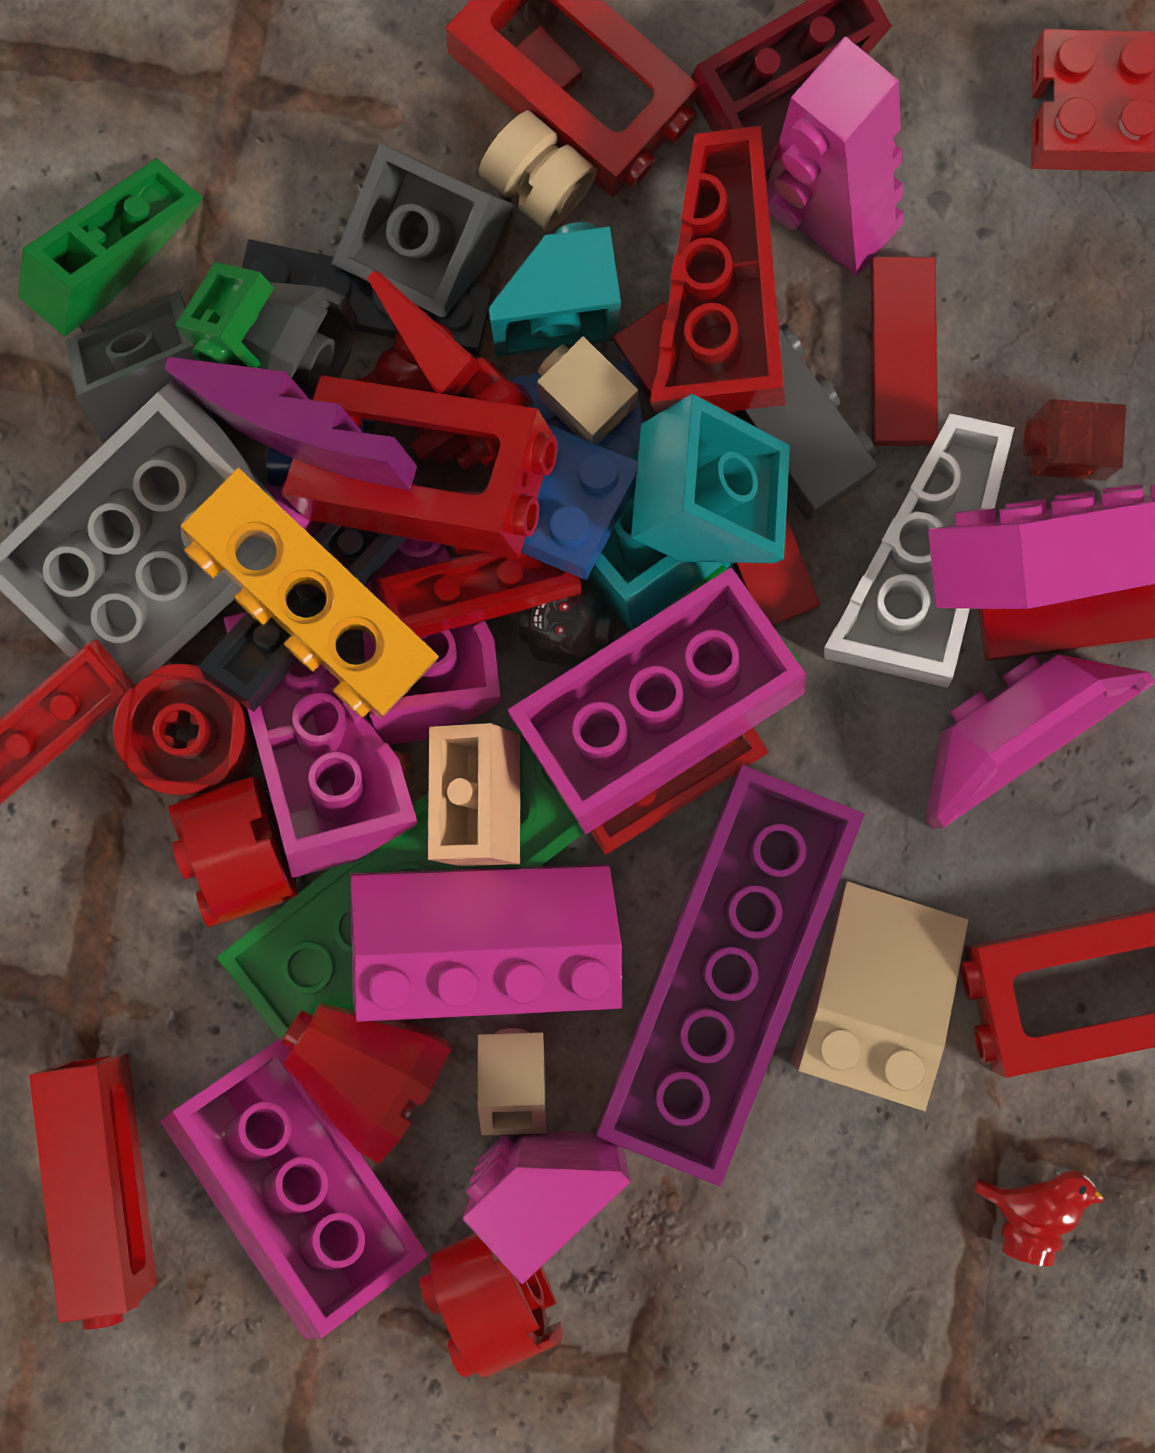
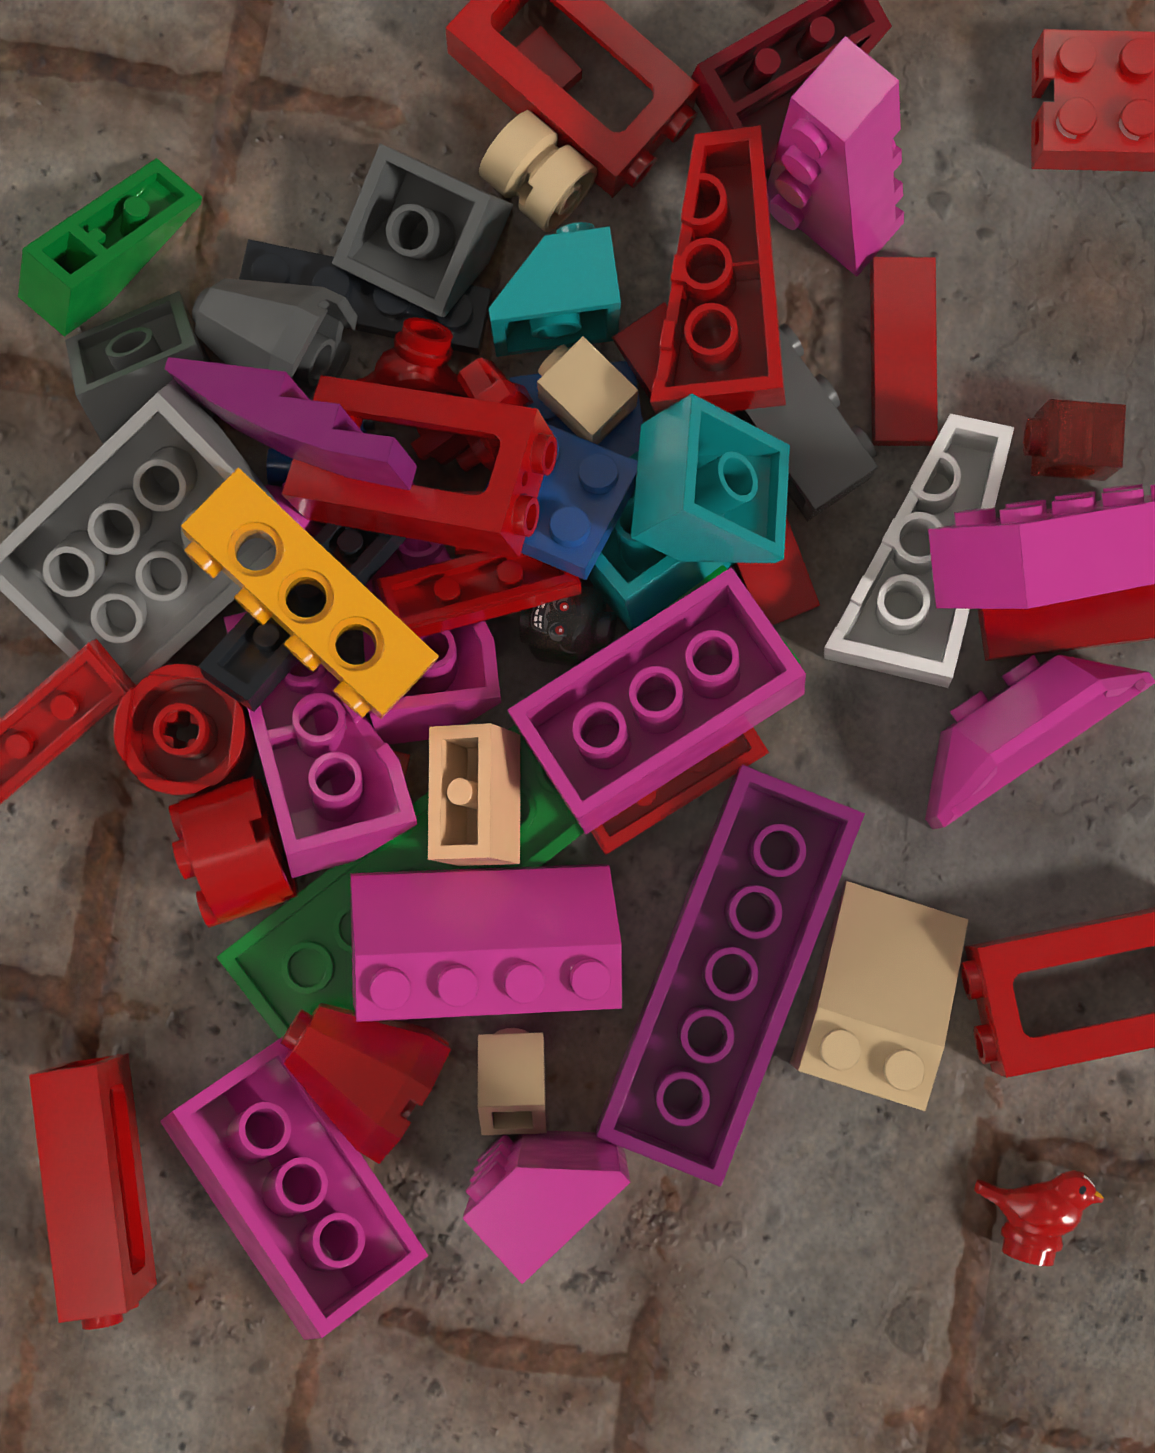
(223, 313): green bracket -> none
(436, 352): red slope -> none
(486, 1308): red brick -> none

